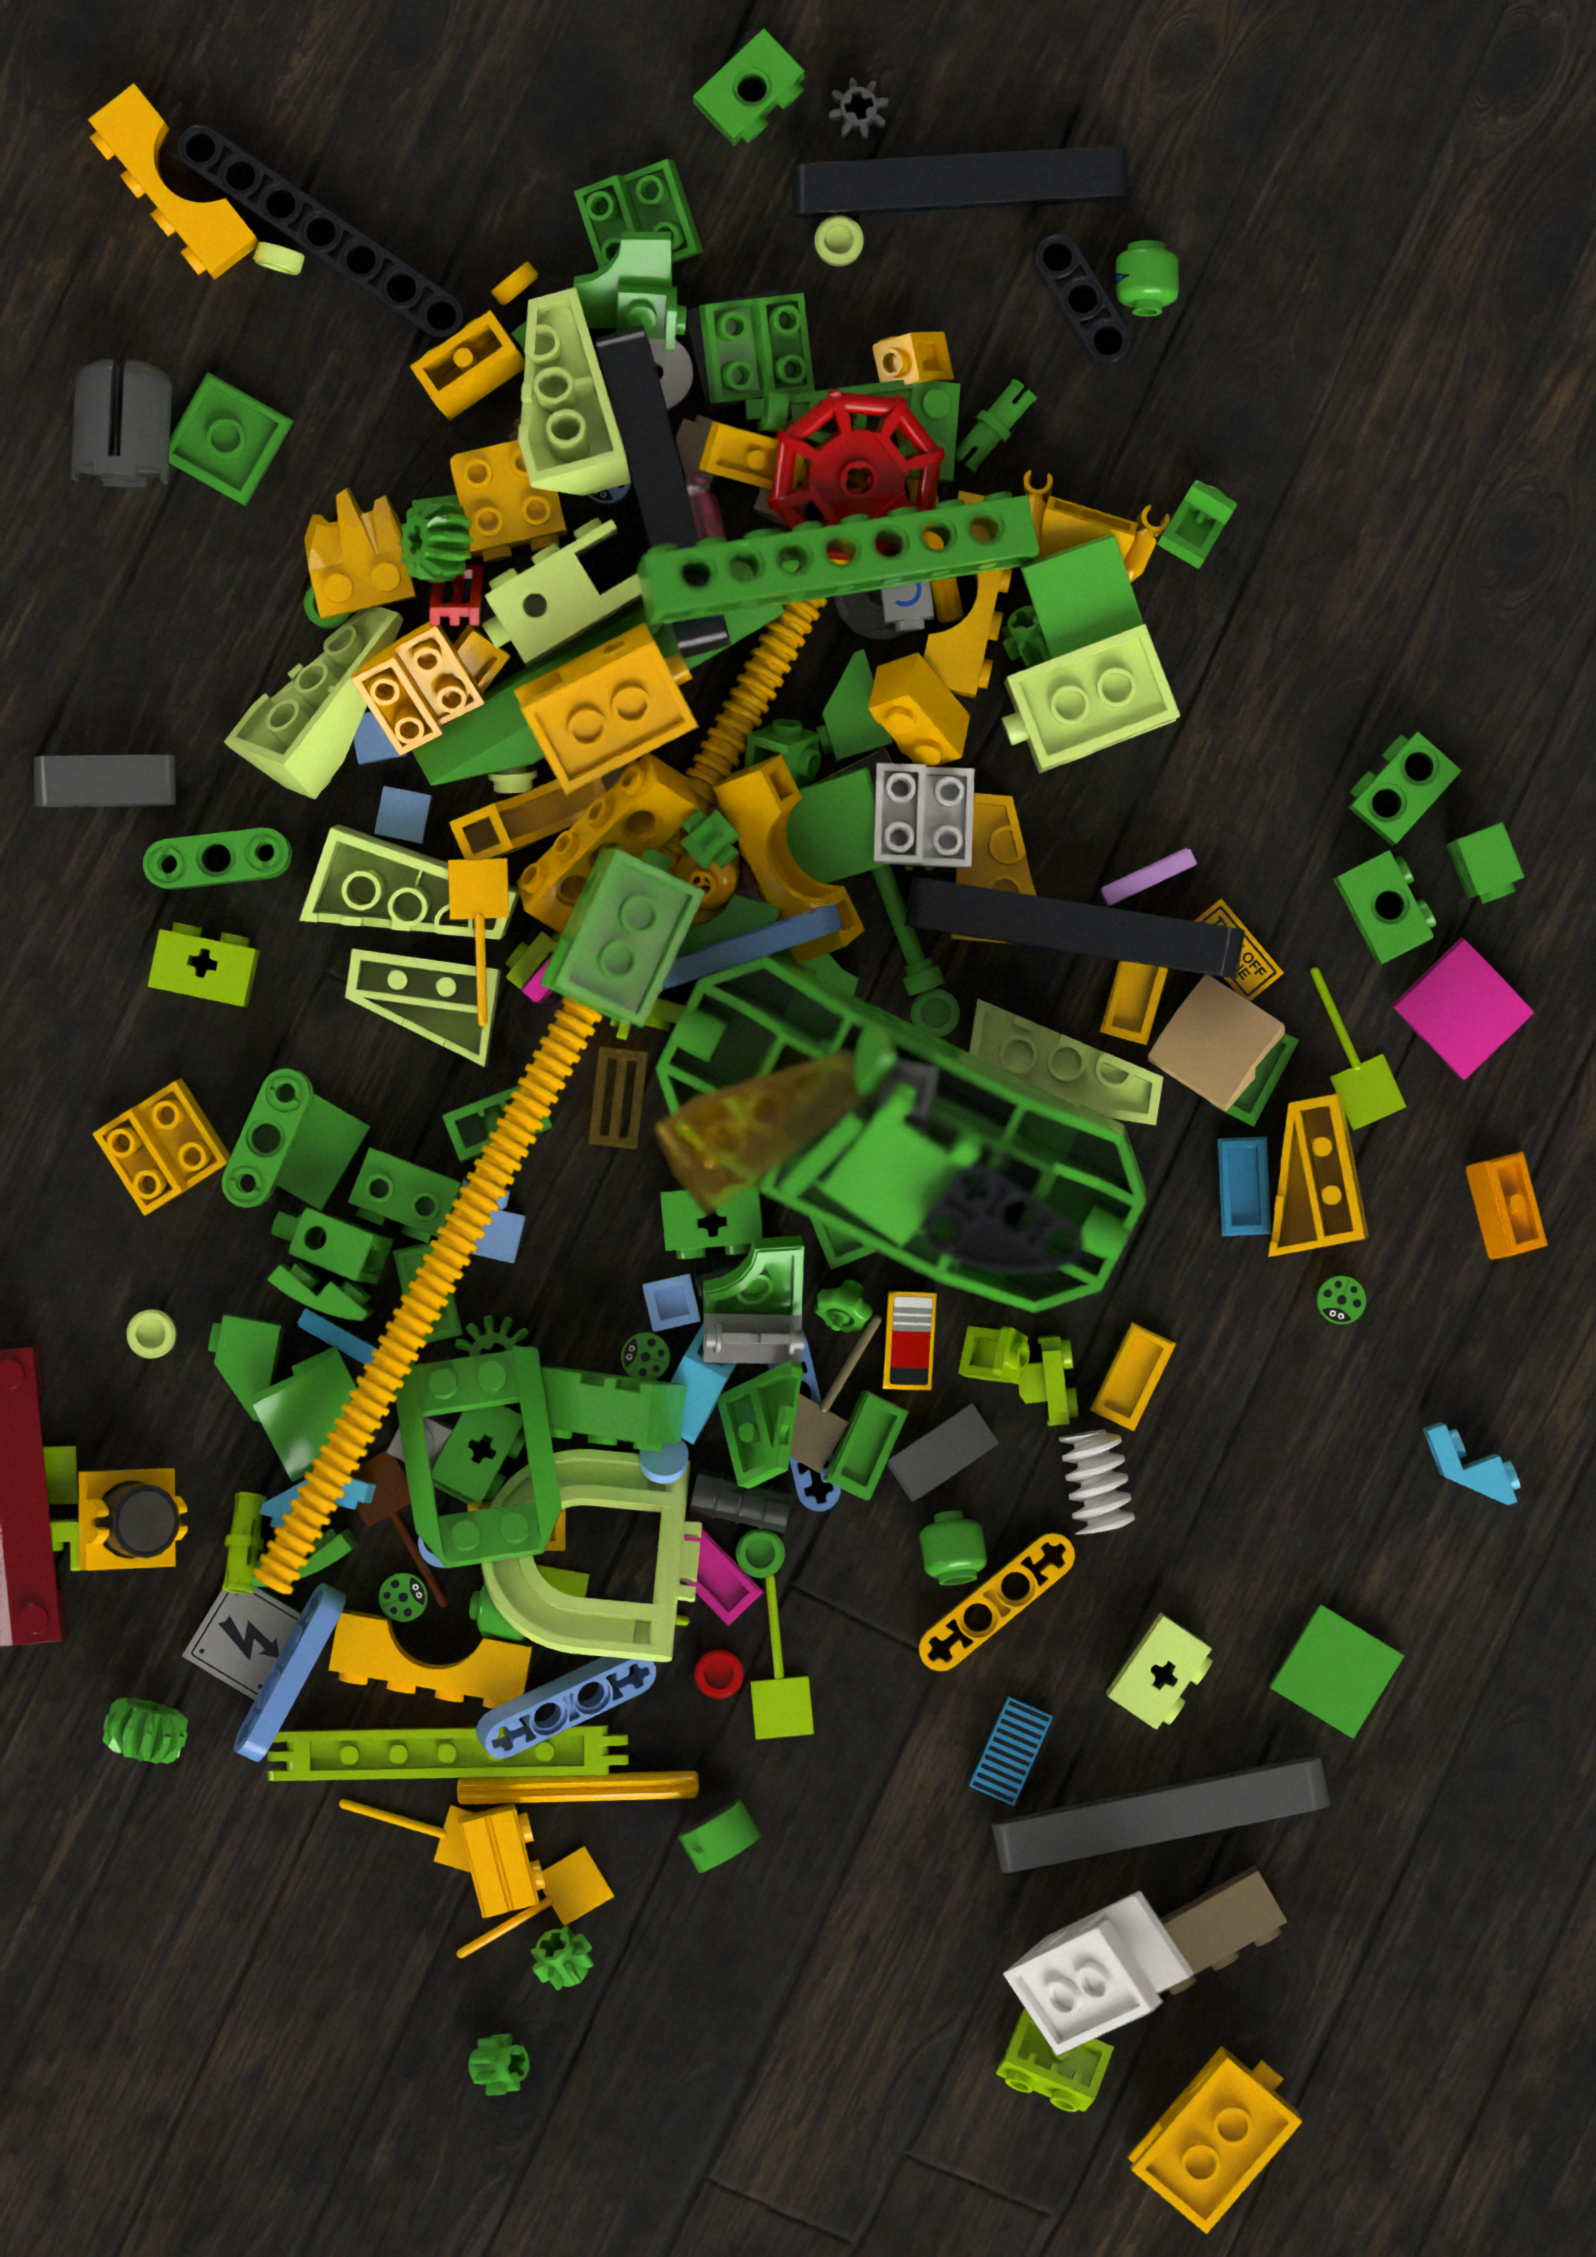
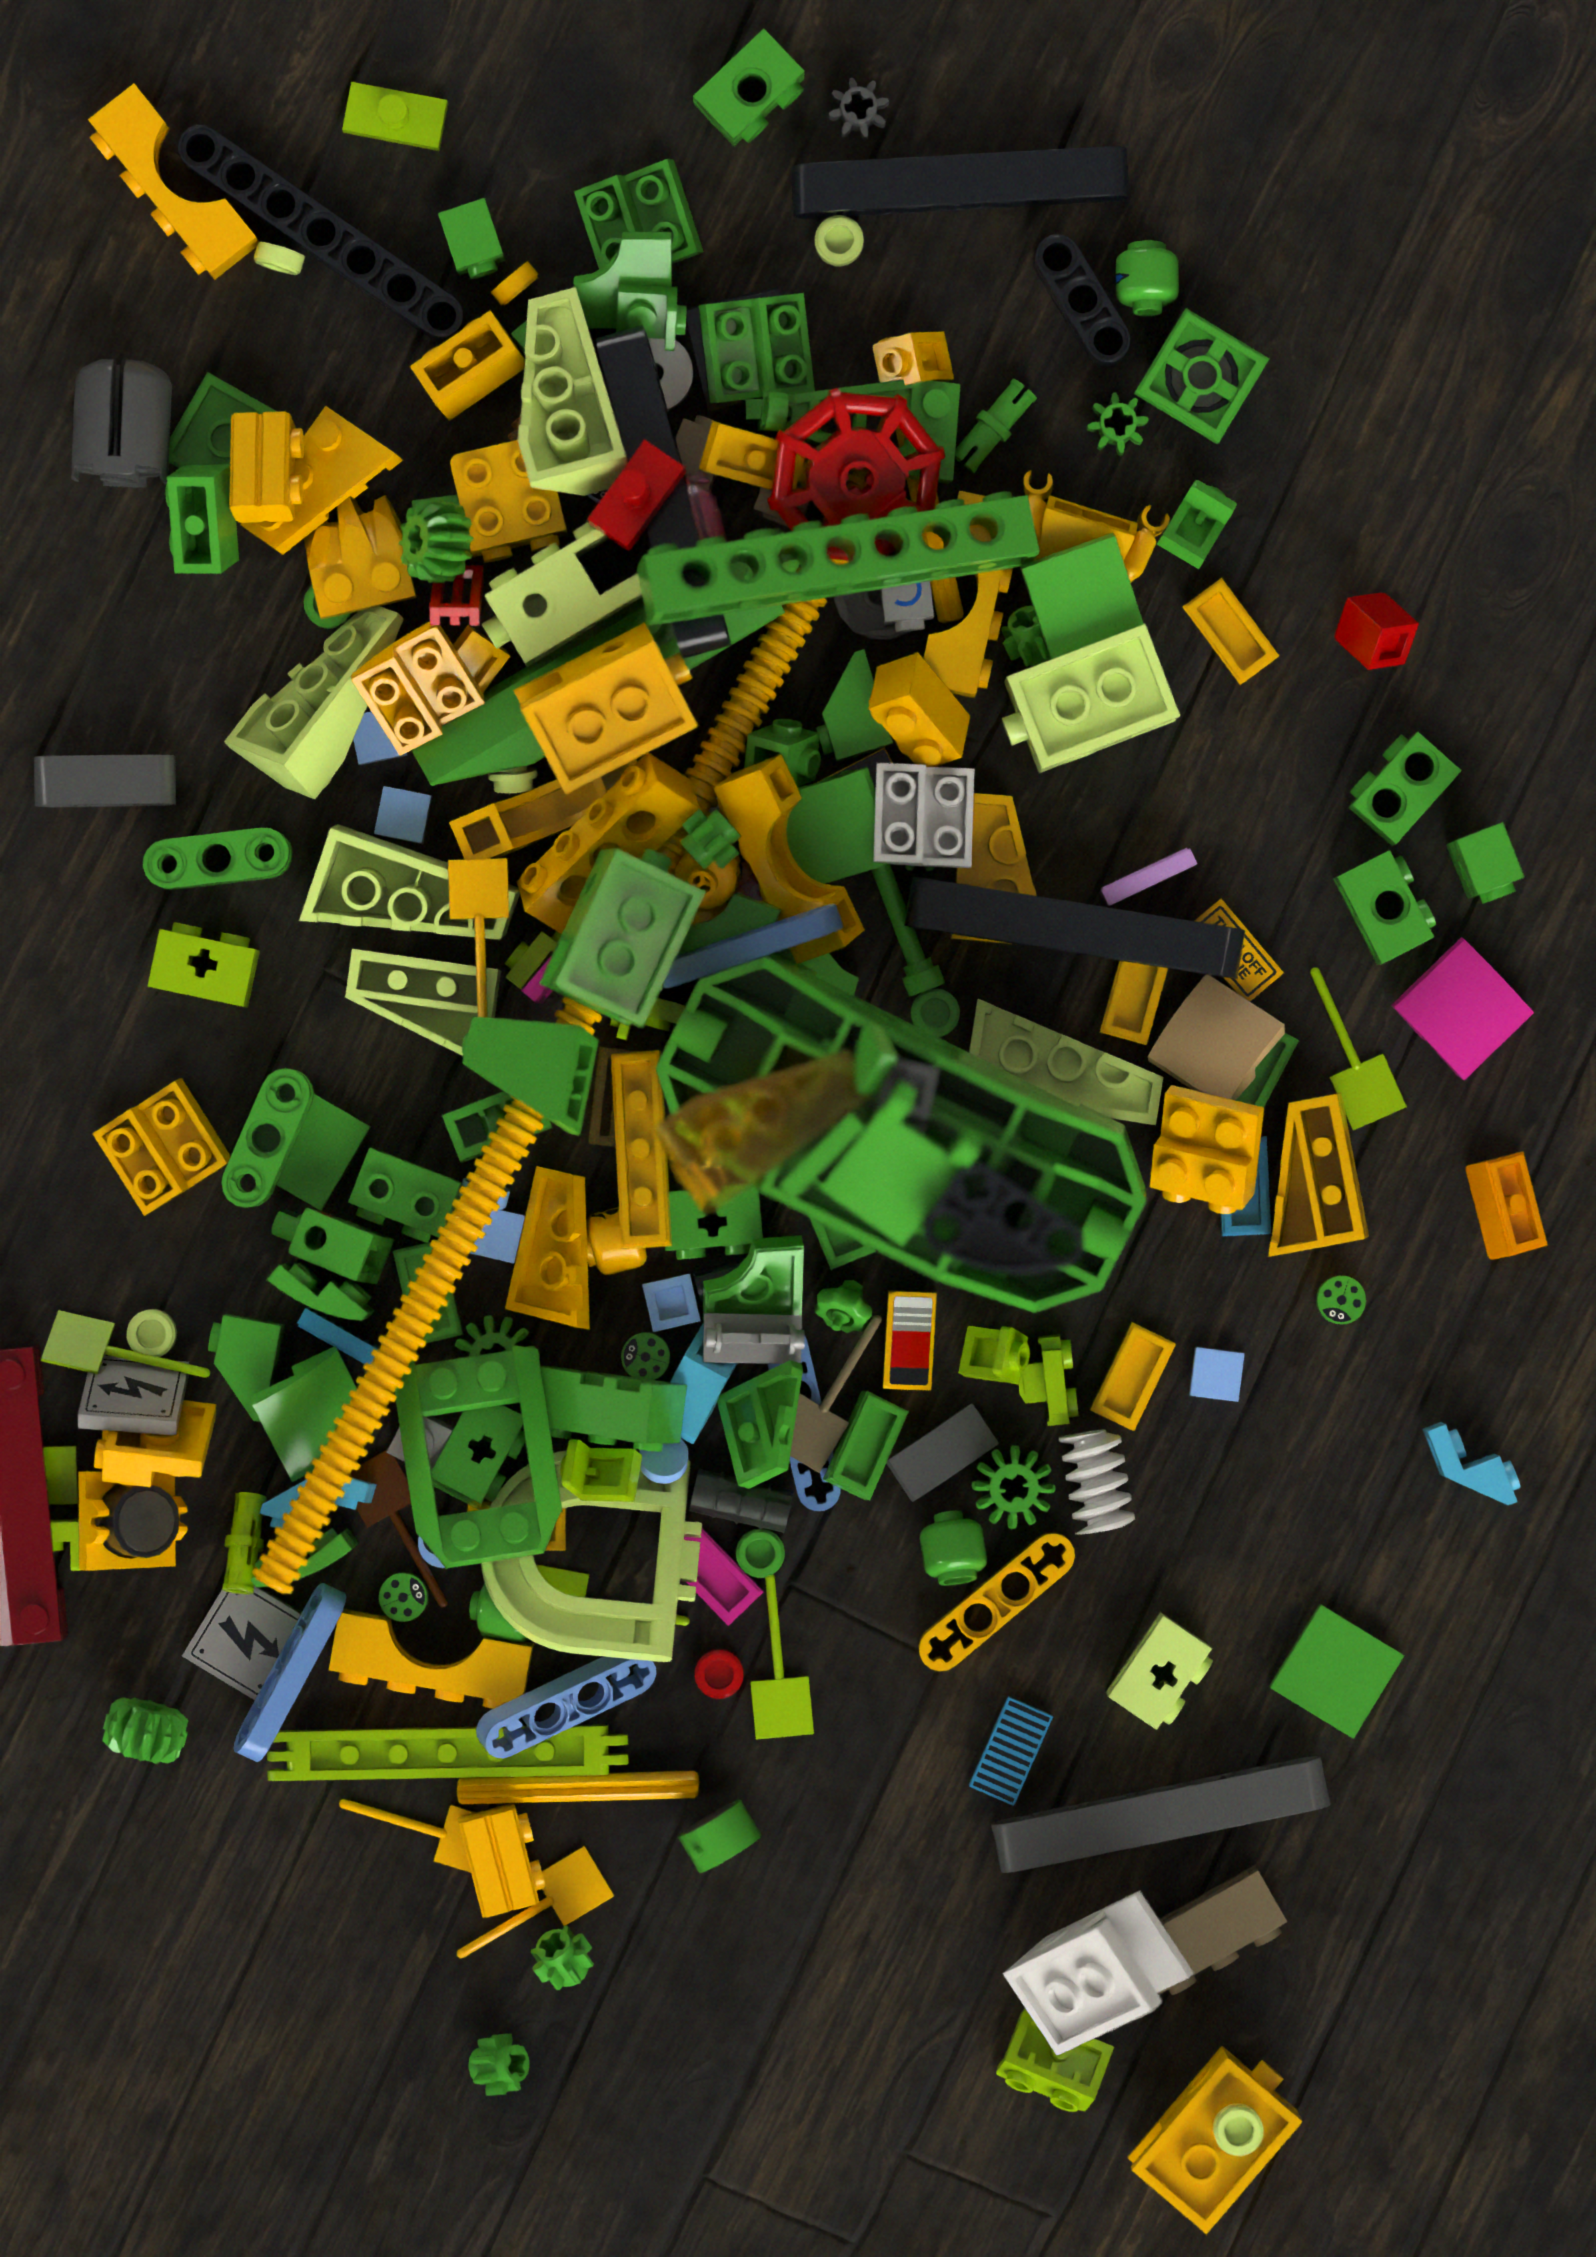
(83, 1342): none -> lime piece
(132, 1398): none -> light grey tile
(135, 1457): none -> yellow plate
(200, 519): none -> bright green brick
(264, 467): none -> yellow brick
(334, 466): none -> yellow wing
(395, 116): none -> lime tile
(472, 239): none -> bright green brick
(535, 1063): none -> bright green slope
(552, 1252): none -> yellow wing
(600, 1472): none -> lime bracket
(605, 1244): none -> yellow head
(636, 495): none -> red tile
(639, 1152): none -> yellow tile
(1016, 1502): none -> bright green gear
(1126, 414): none -> bright green gear
(1201, 376): none -> bright green piece
(1207, 1150): none -> yellow plate
(1216, 1374): none -> light blue tile
(1230, 631): none -> yellow tile
(1238, 2129): none -> yellowish green tile
(1376, 630): none -> red panel

